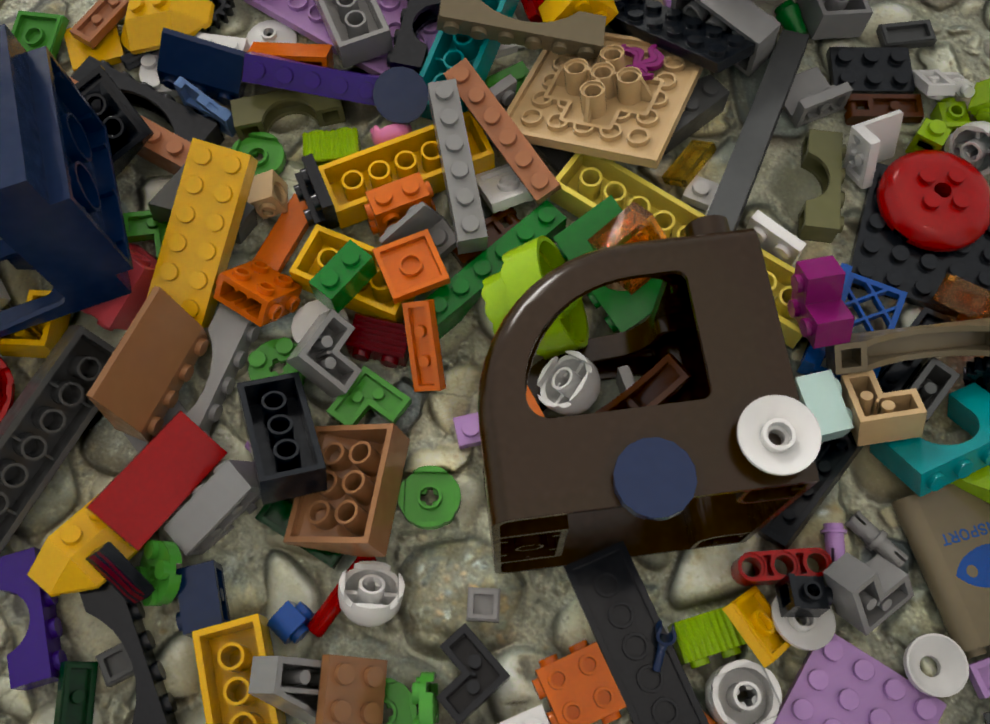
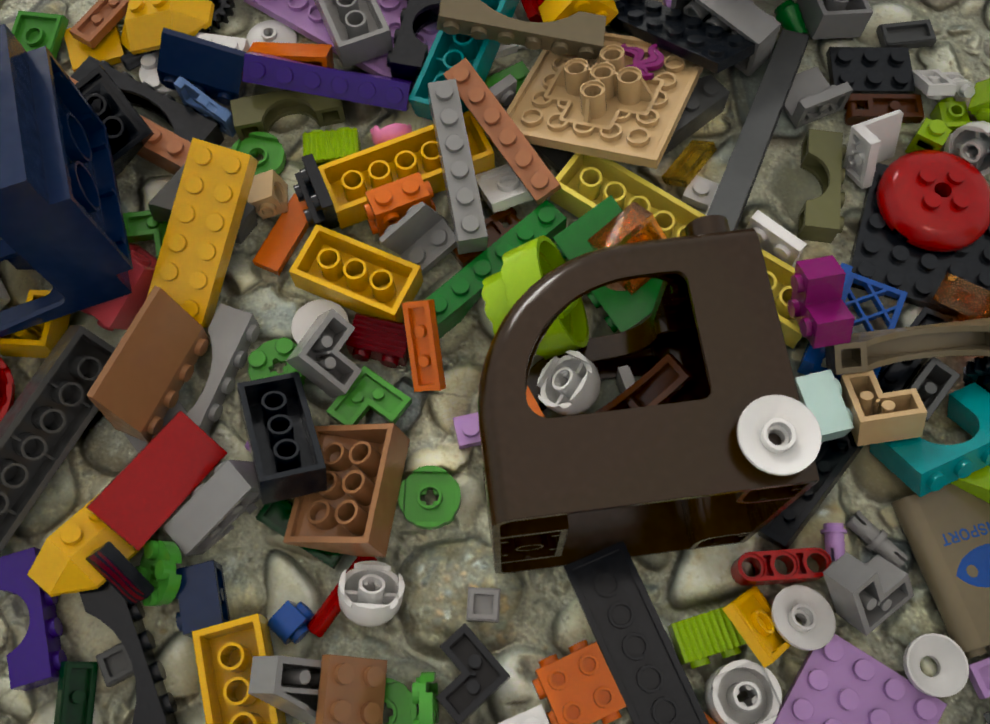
(257, 292): orange brick -> none
(343, 276): green brick -> none
(400, 95): dark blue tile -> none
(411, 266): orange plate -> none
(654, 479): dark blue tile -> none
(664, 641): dark blue hand -> none
(803, 596): black brick -> none

